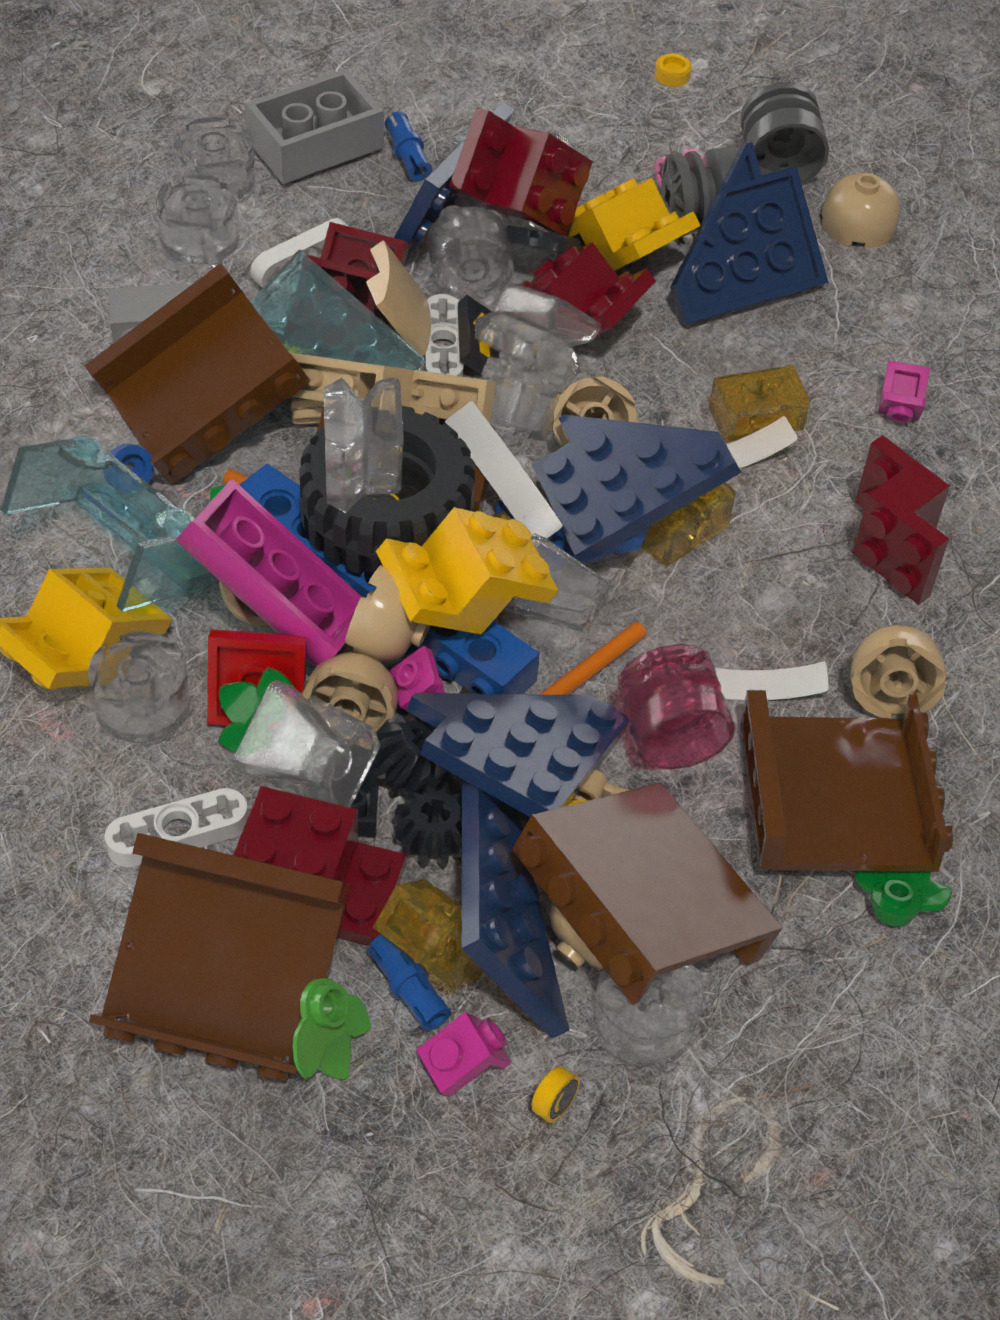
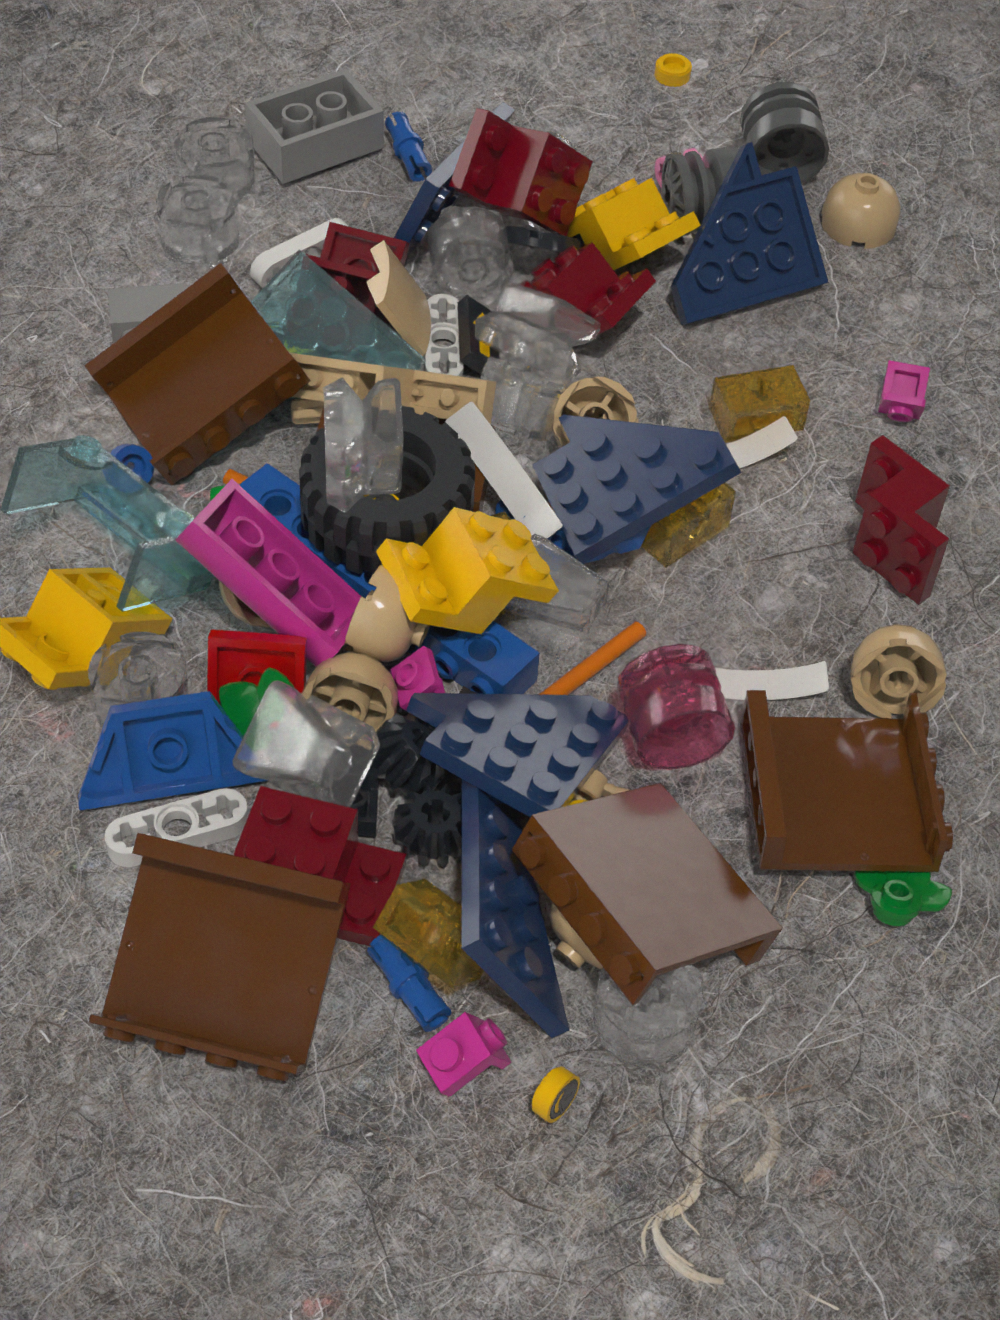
(162, 751): none -> blue wing
(326, 1029): bright green plate -> none

